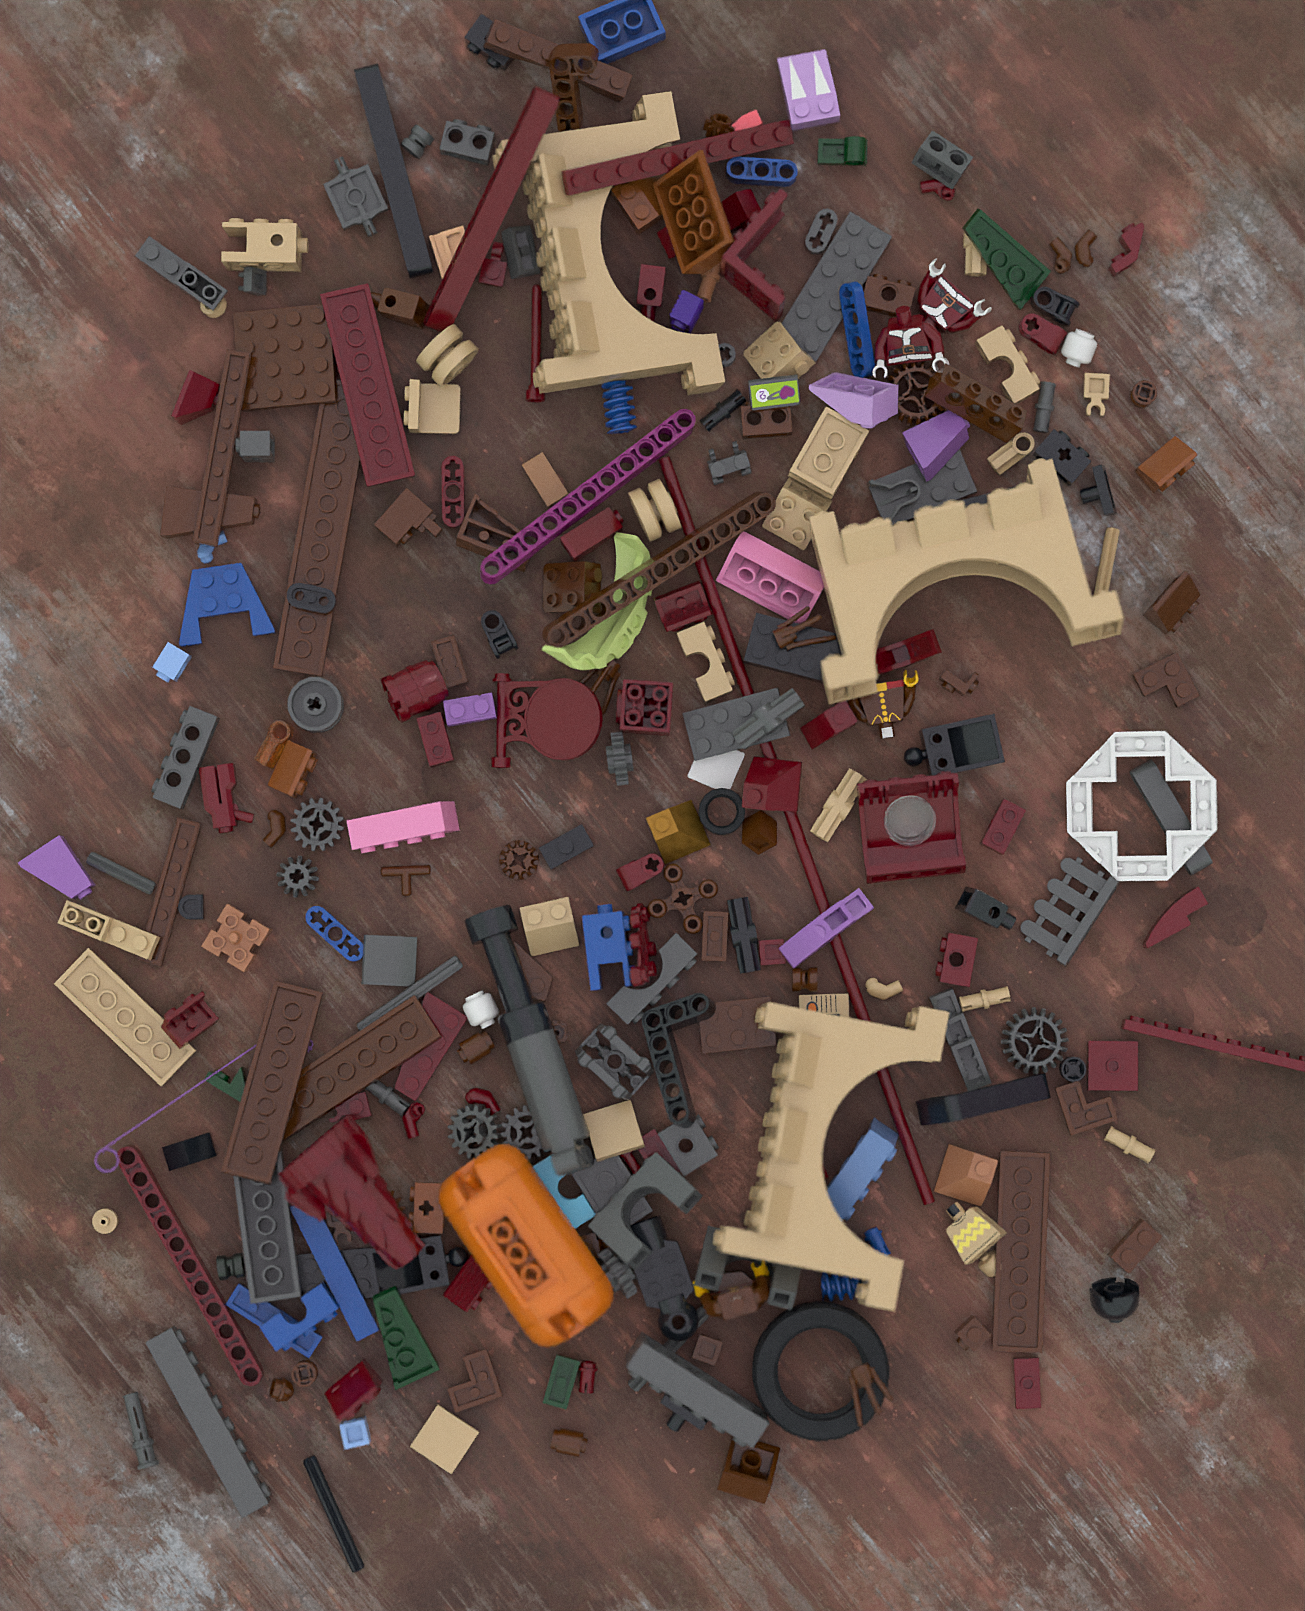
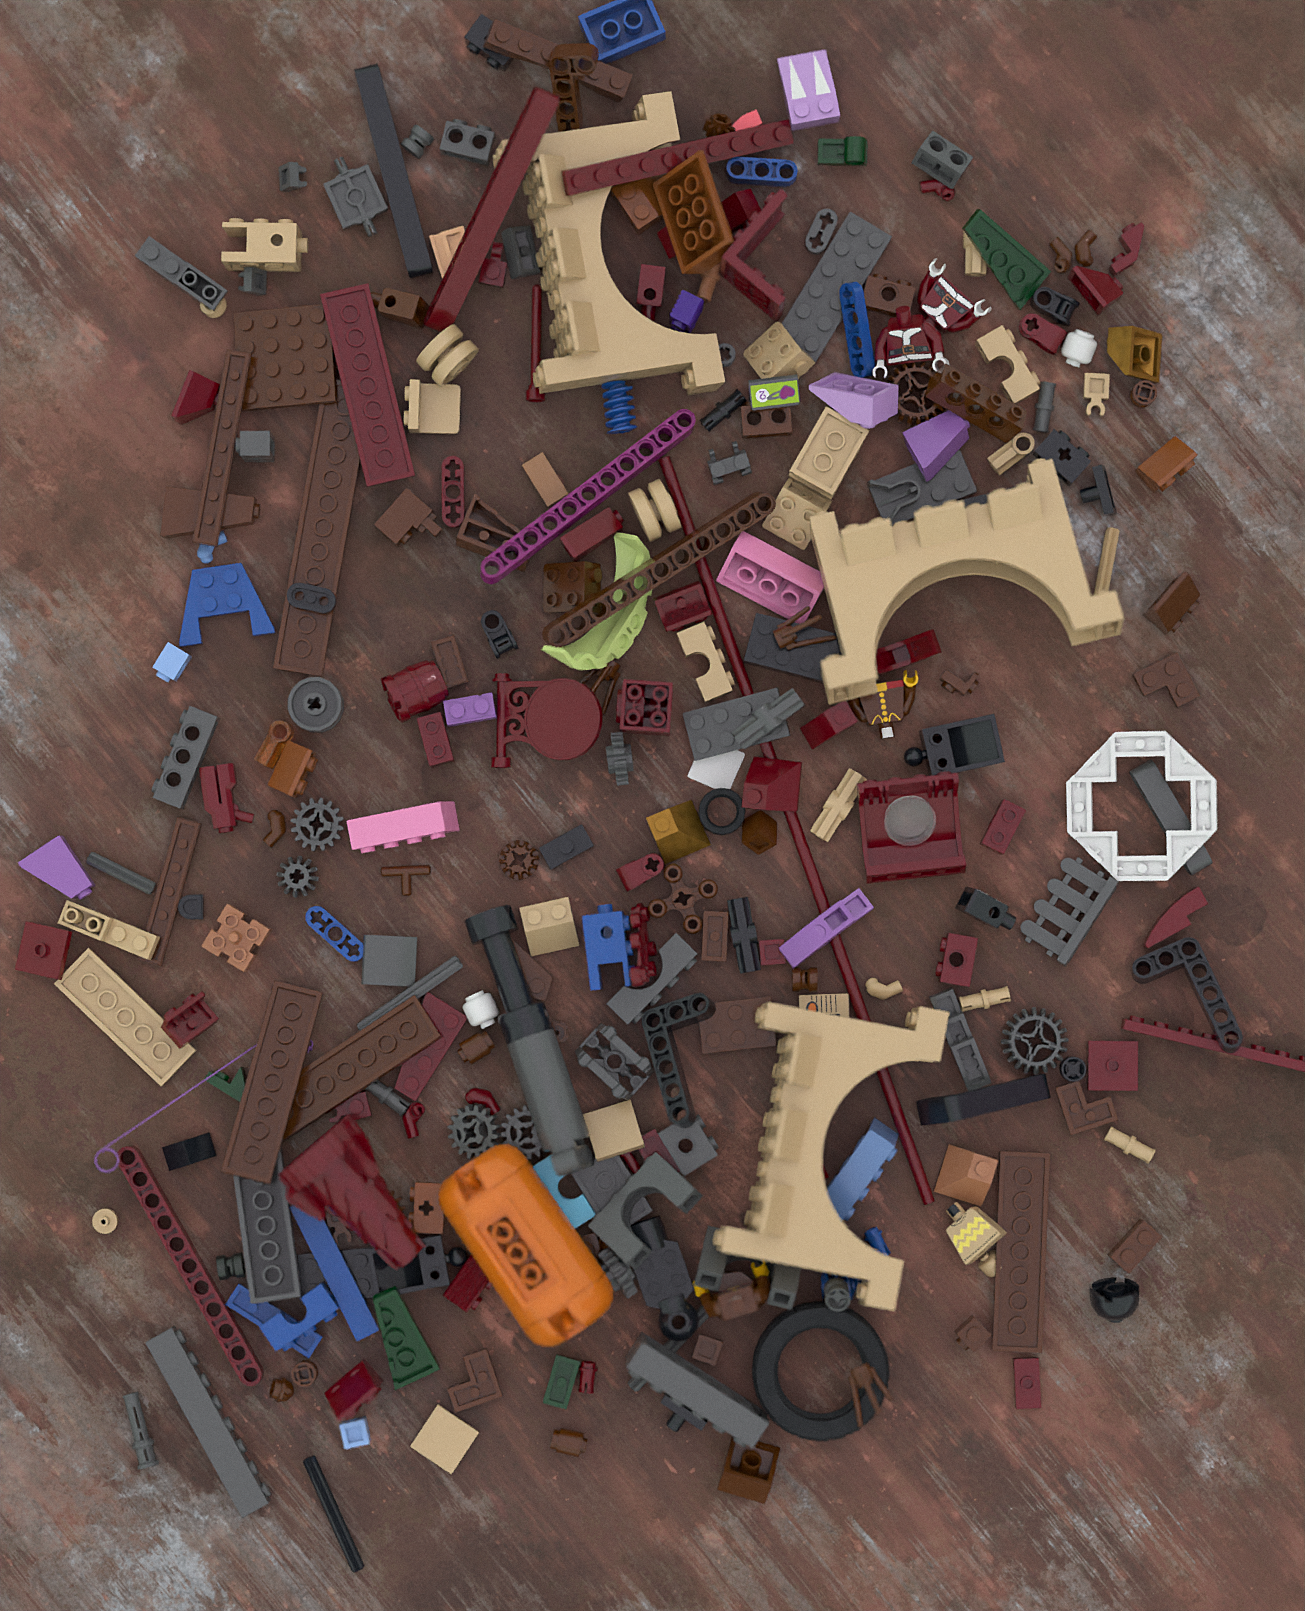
(43, 950): none -> dark red plate
(289, 176): none -> dark grey tile
(839, 1299): none -> dark grey wheel
(1096, 287): none -> dark red slope
(1136, 351): none -> pearl gold slope
(1198, 985): none -> black beam

